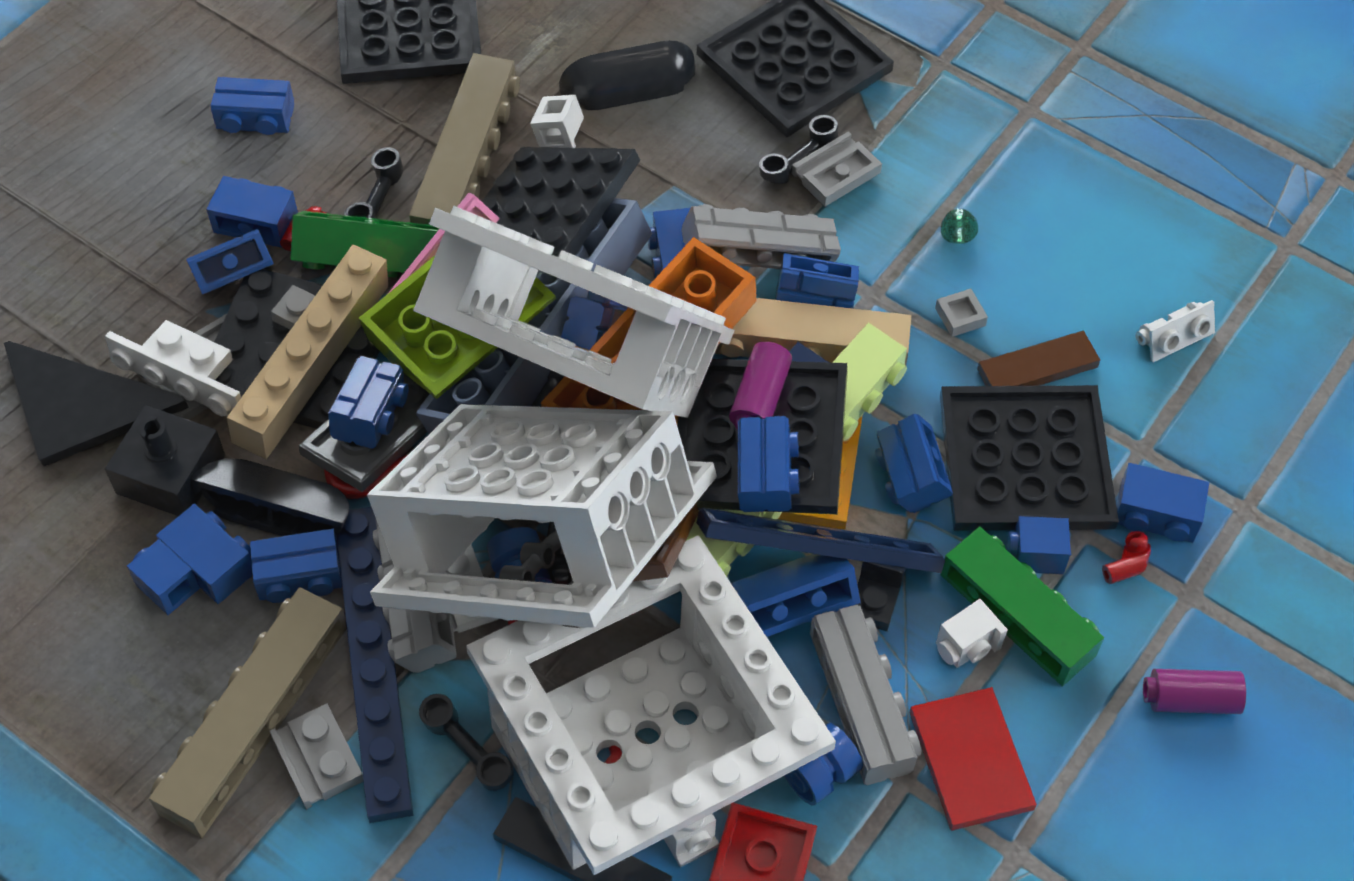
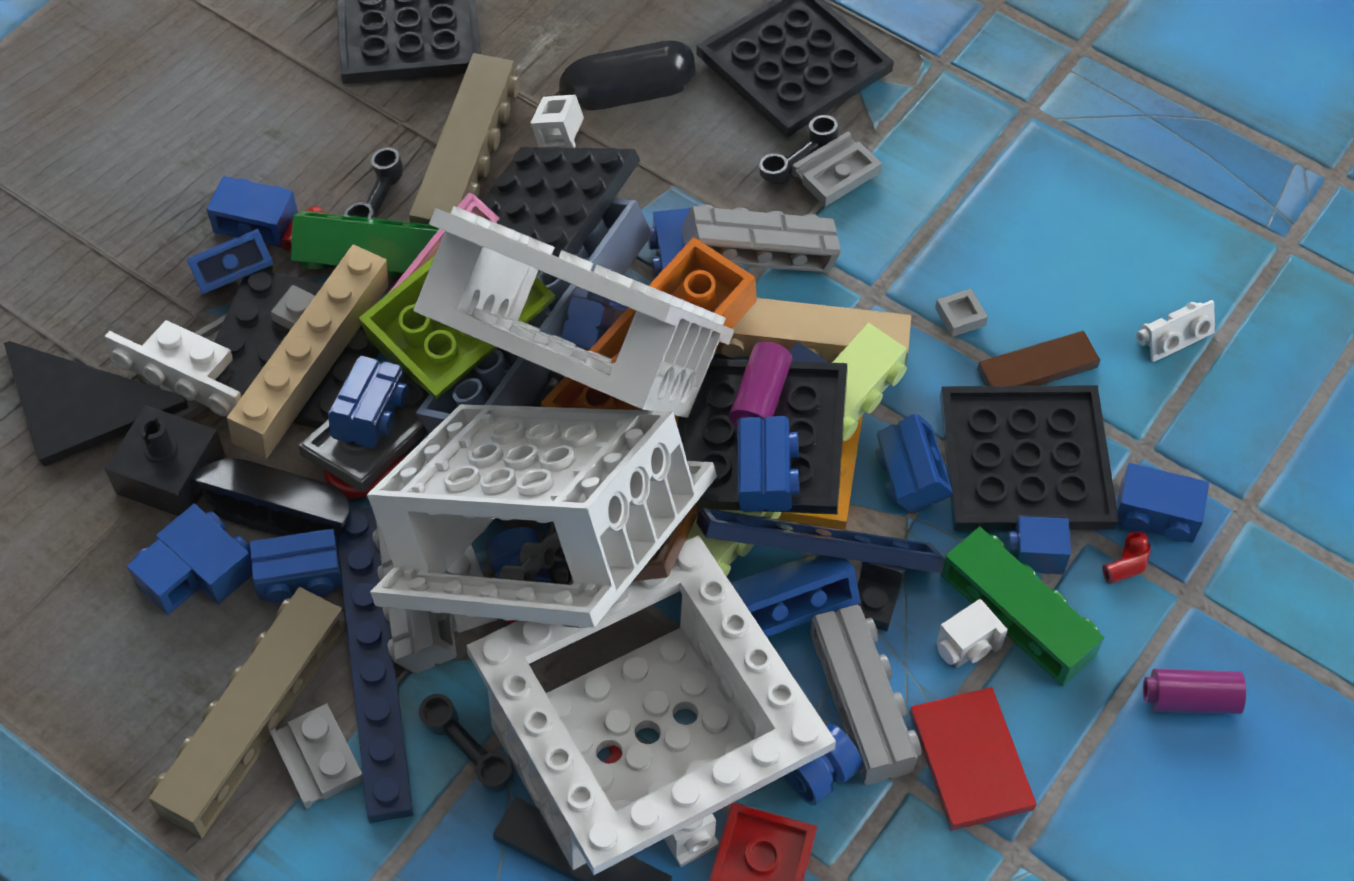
(252, 105): blue brick -> none
(817, 281): blue brick -> none
(959, 219): clear green plate -> none

